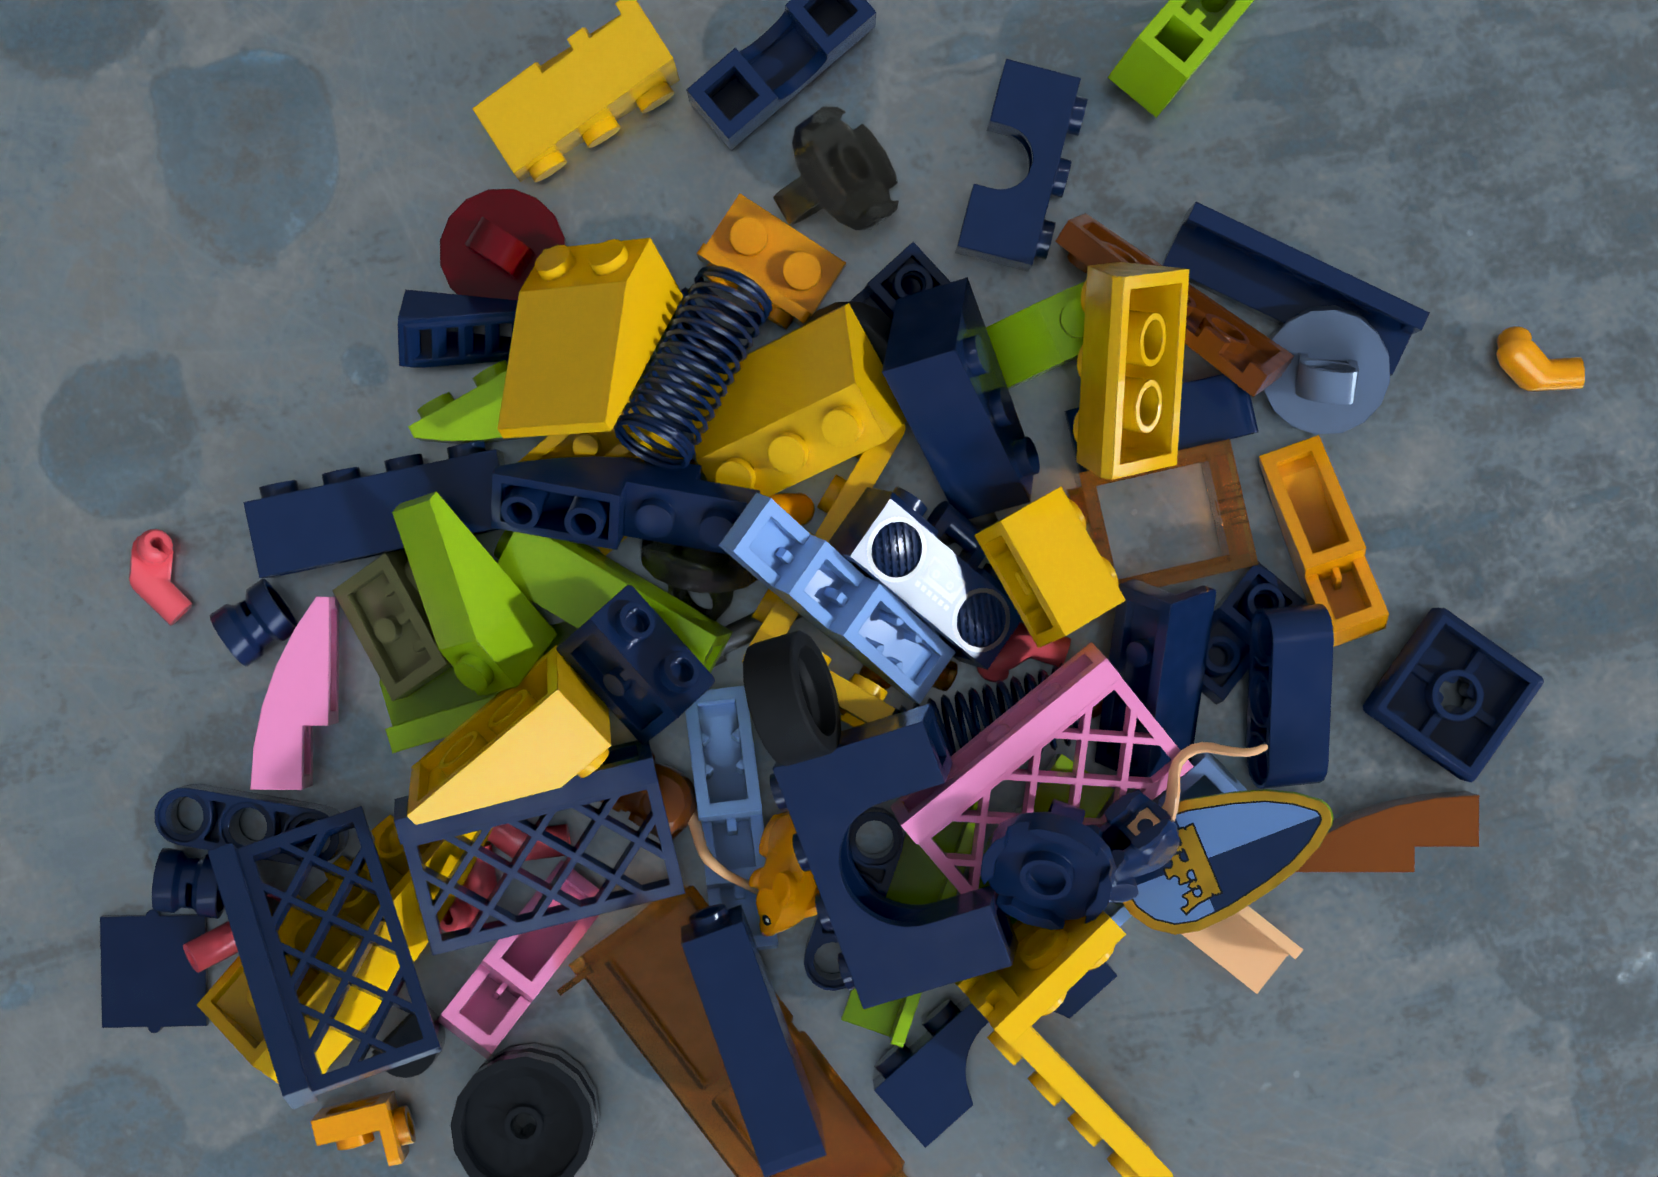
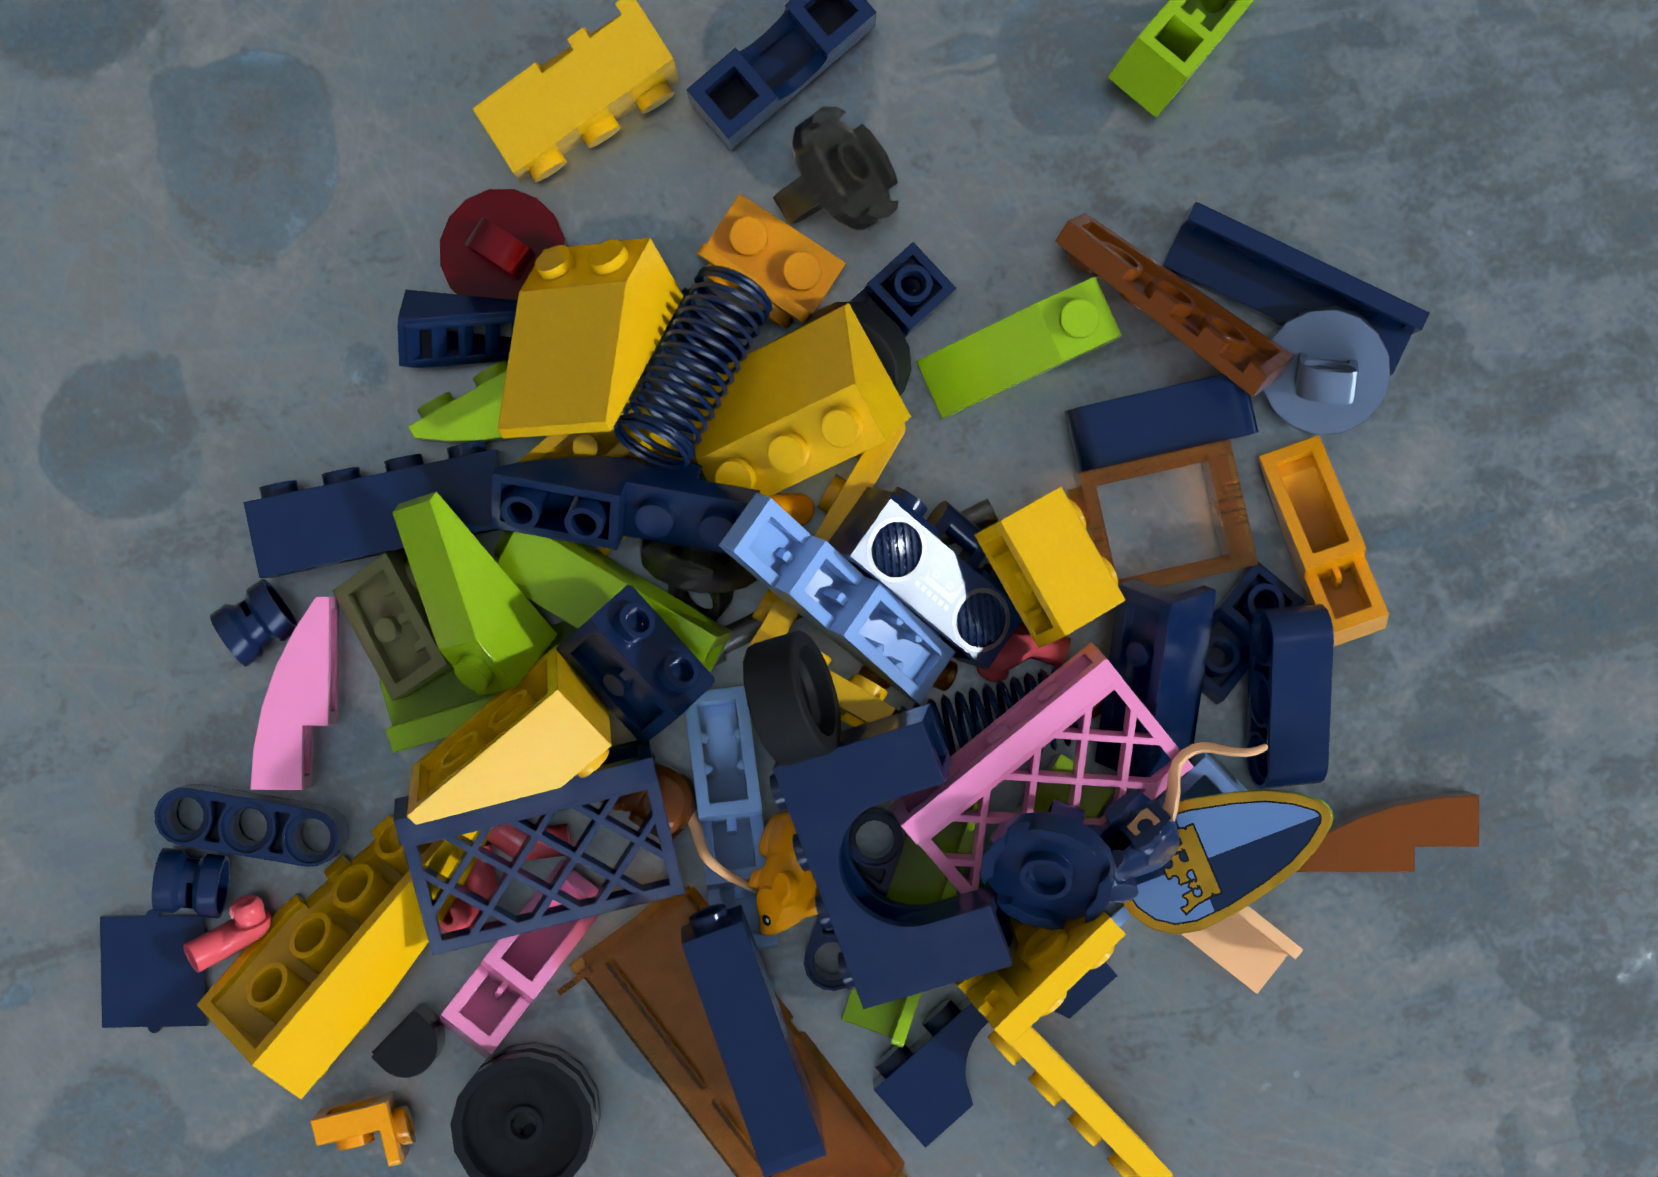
(151, 575): coral arm -> none
(268, 971): dark blue fence -> none
(958, 400): dark blue wedge -> none
(1037, 112): dark blue arch -> none
(1131, 368): yellow slope -> none
(1493, 686): dark blue brick -> none
(1531, 367): light orange arm -> none

